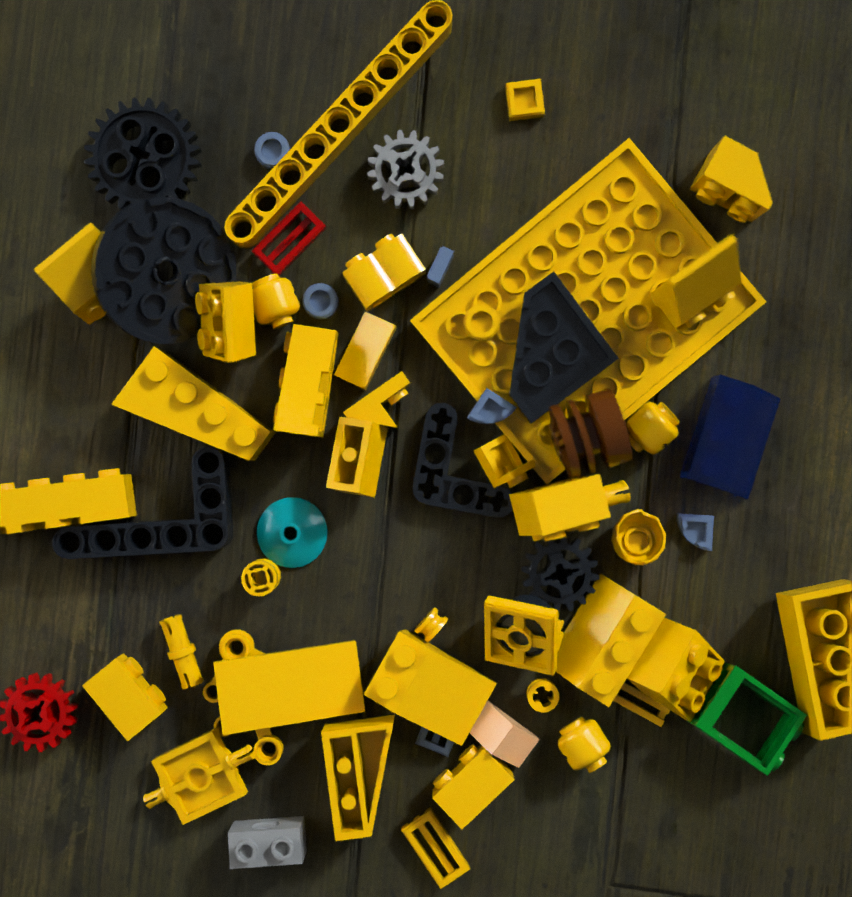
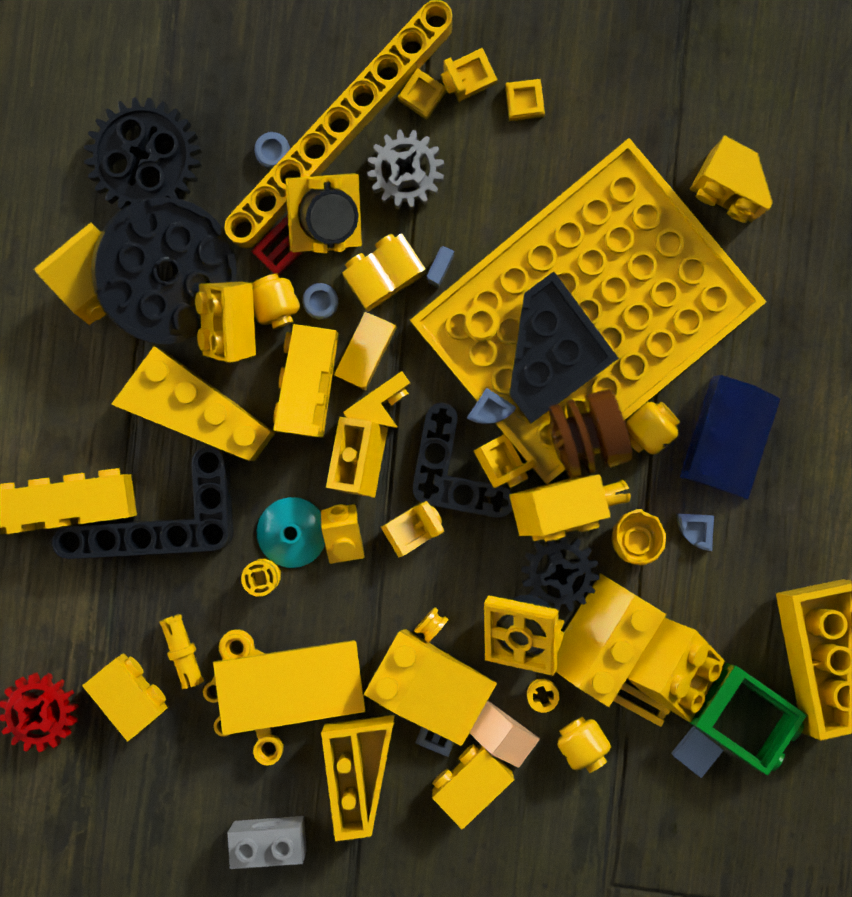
(199, 776): yellow plate -> none
(326, 213): none -> piece
(342, 533): none -> yellow bracket
(413, 528): none -> yellow bracket
(419, 822): yellow tile -> none
(422, 93): none -> yellow tile
(468, 75): none -> yellow bracket
(697, 751): none -> sand blue tile
(700, 284): yellow slope -> none

